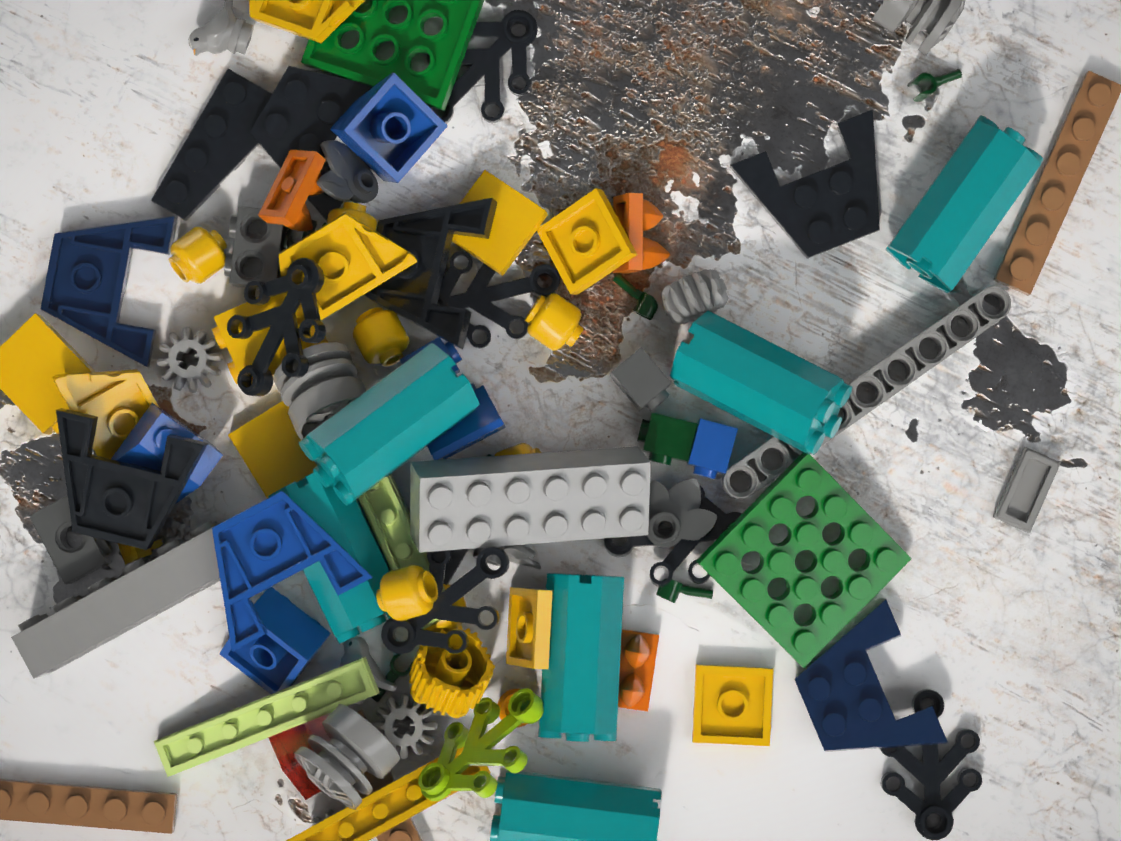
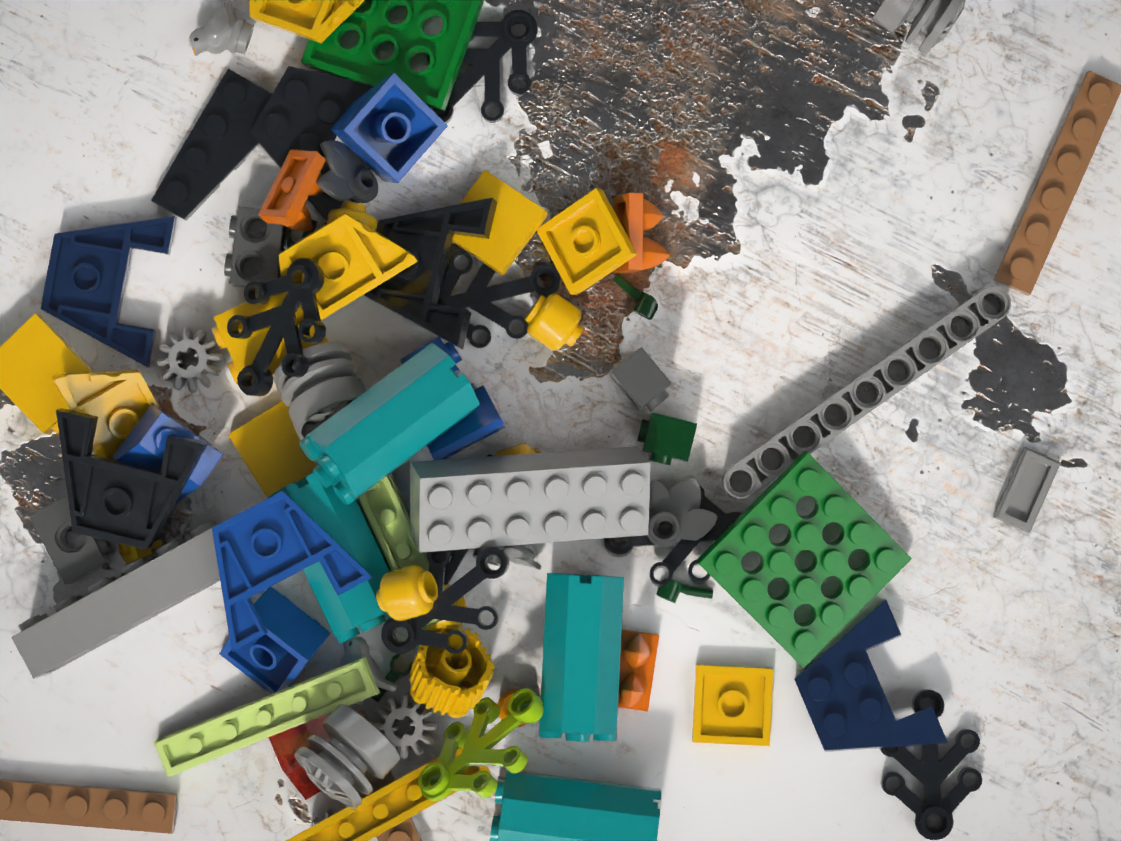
(198, 255): yellow head -> none
(380, 337): yellow head -> none
(529, 627): yellow tile -> none
(693, 296): light grey gear -> none
(711, 448): blue brick -> none
(760, 383): teal brick -> none
(829, 204): black wing -> none
(929, 83): dark green hand -> none
(965, 204): teal brick -> none

